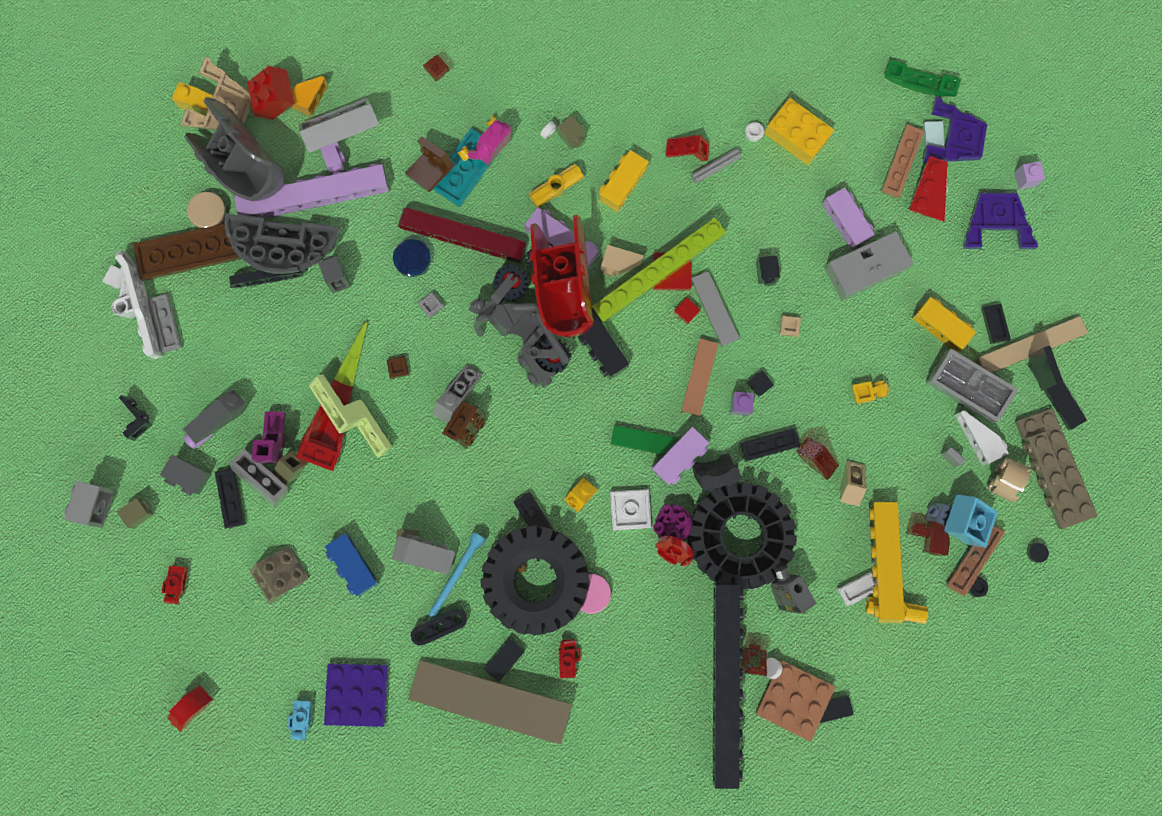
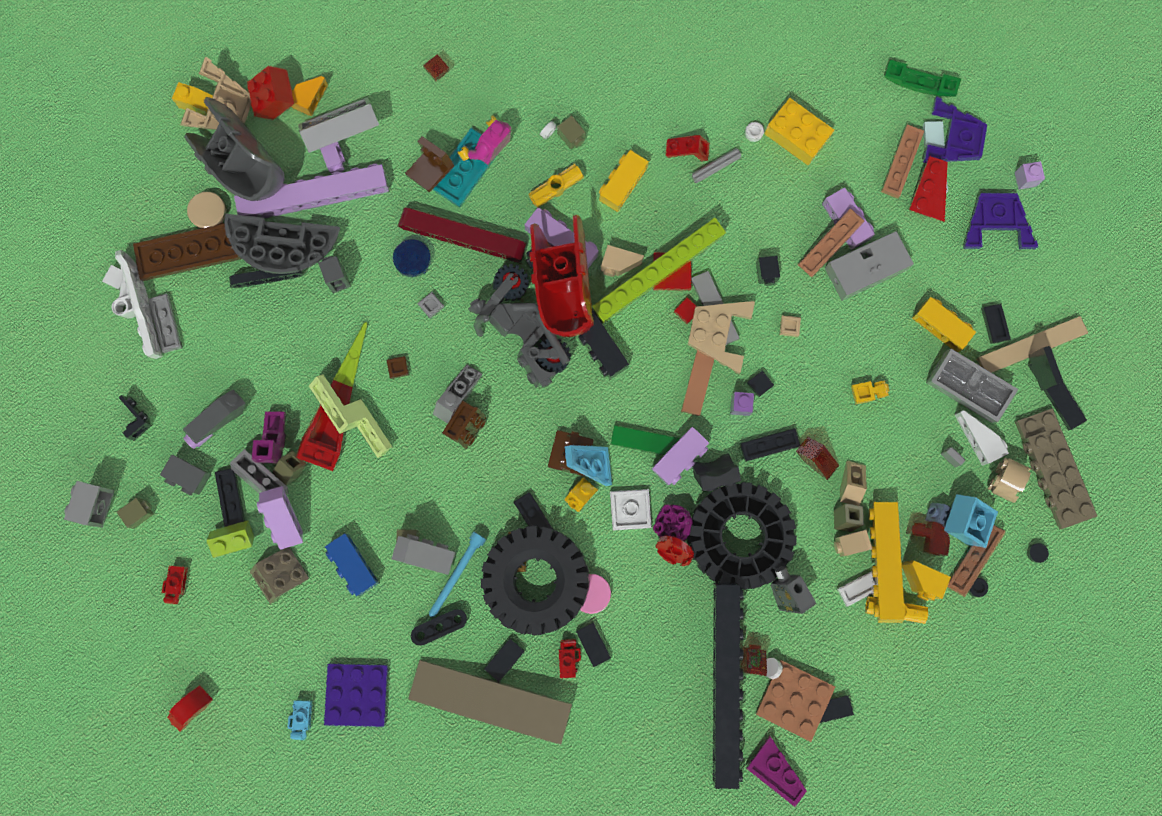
(230, 539): none -> lime brick
(280, 518): none -> lavender brick
(562, 439): none -> reddish brown bracket
(590, 461): none -> medium azure wing
(593, 644): none -> black tile
(711, 330): none -> tan wing
(775, 772): none -> magenta wing
(831, 243): none -> nougat tile
(848, 517): none -> olive brick
(852, 543): none -> tan slope
(925, 581): none -> yellow slope

